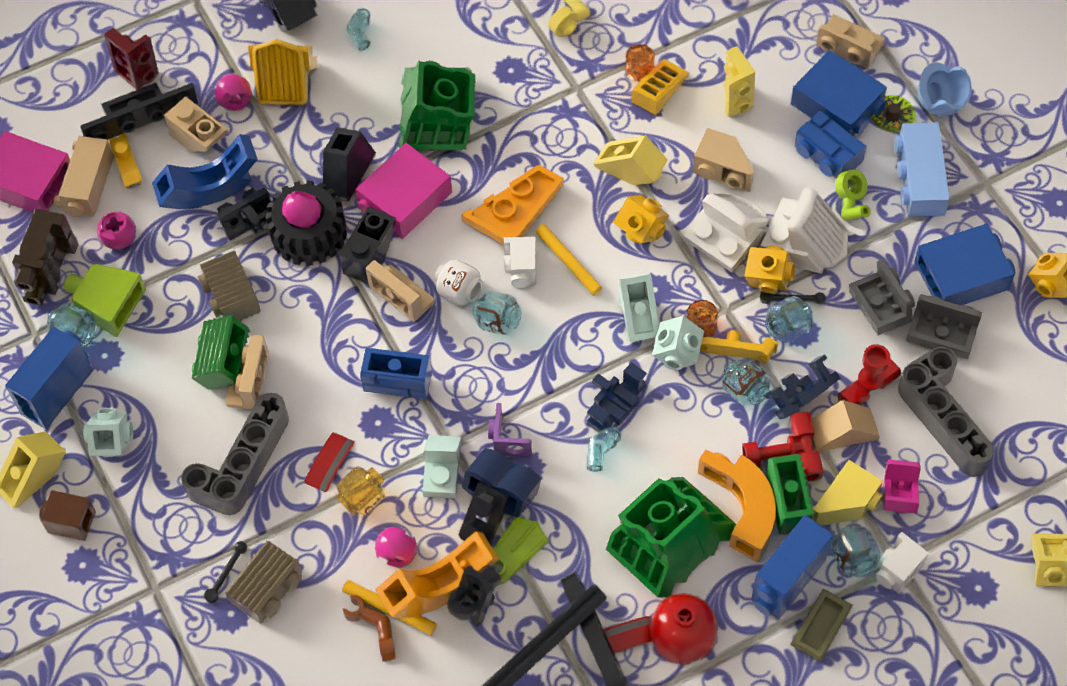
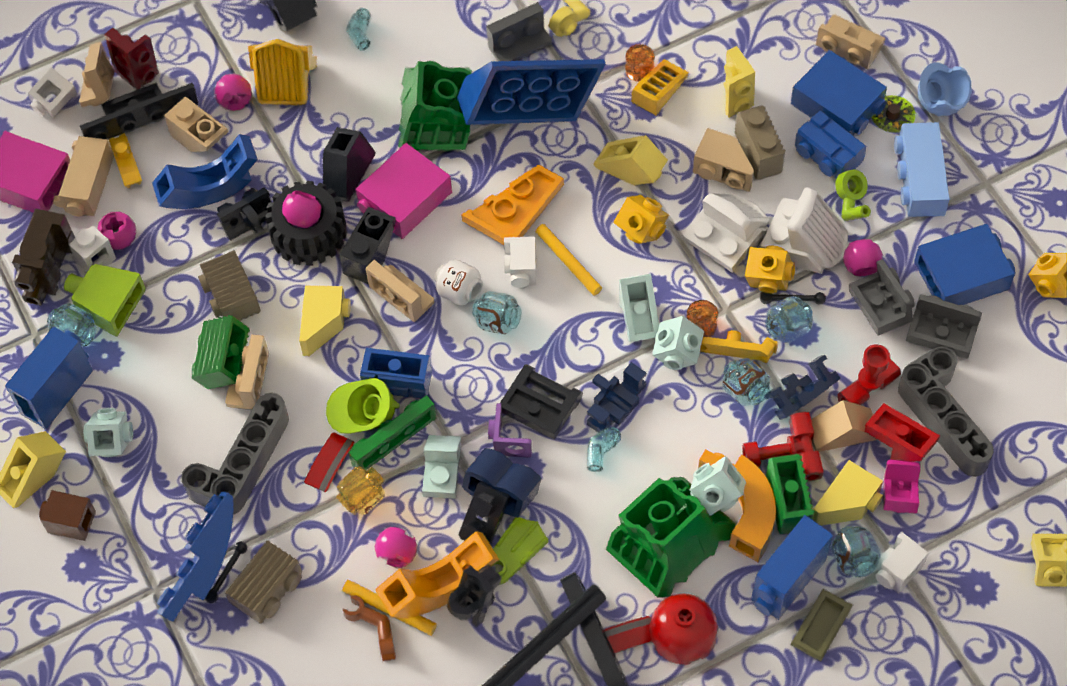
(51, 83): none -> white brick
(89, 243): none -> white brick
(96, 76): none -> tan bracket
(209, 545): none -> blue slope
(322, 316): none -> light yellow slope
(360, 406): none -> lime piece
(393, 433): none -> green plate
(518, 34): none -> dark grey bracket
(528, 91): none -> blue slope
(536, 409): none -> black plate
(717, 485): none -> light aqua brick
(760, 142): none -> dark tan brick
(862, 257): none -> dark pink piece
(904, 435): none -> red slope

